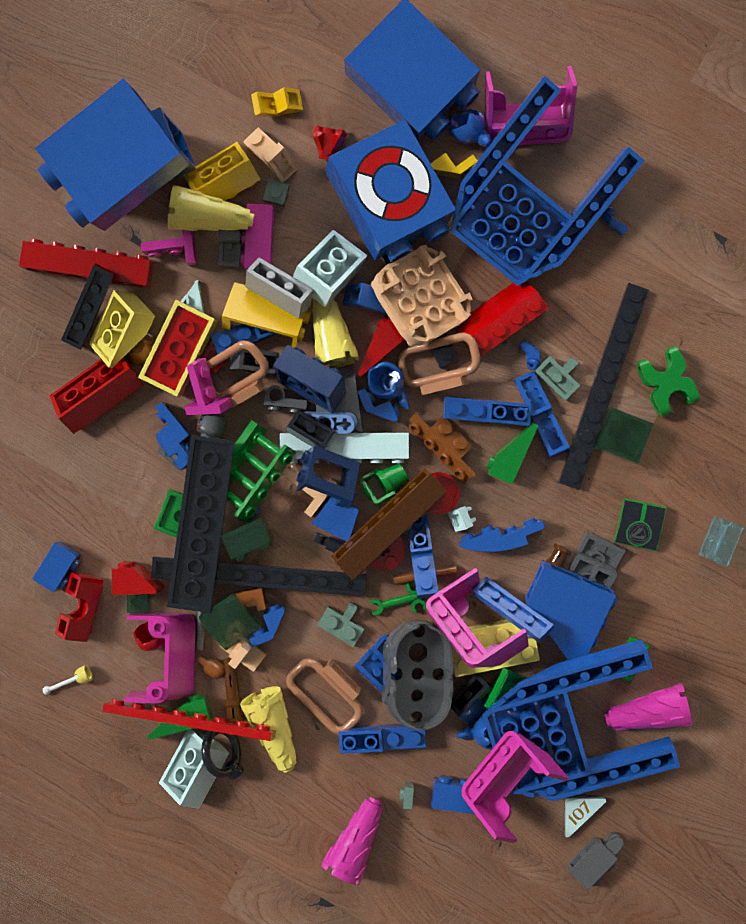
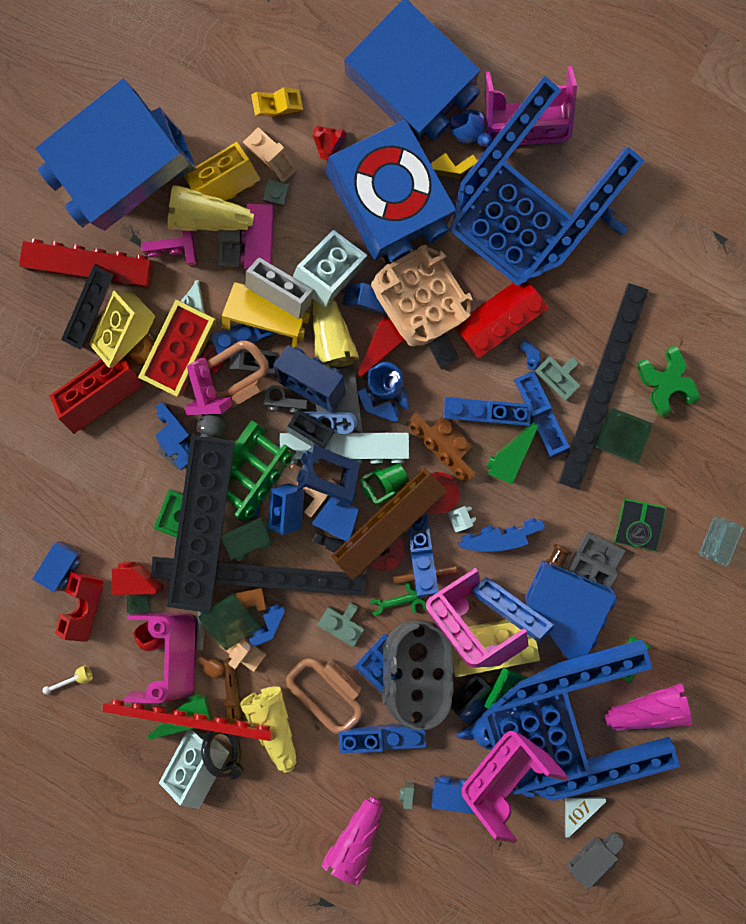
(285, 508): none -> blue brick
(443, 380): nougat bar -> none

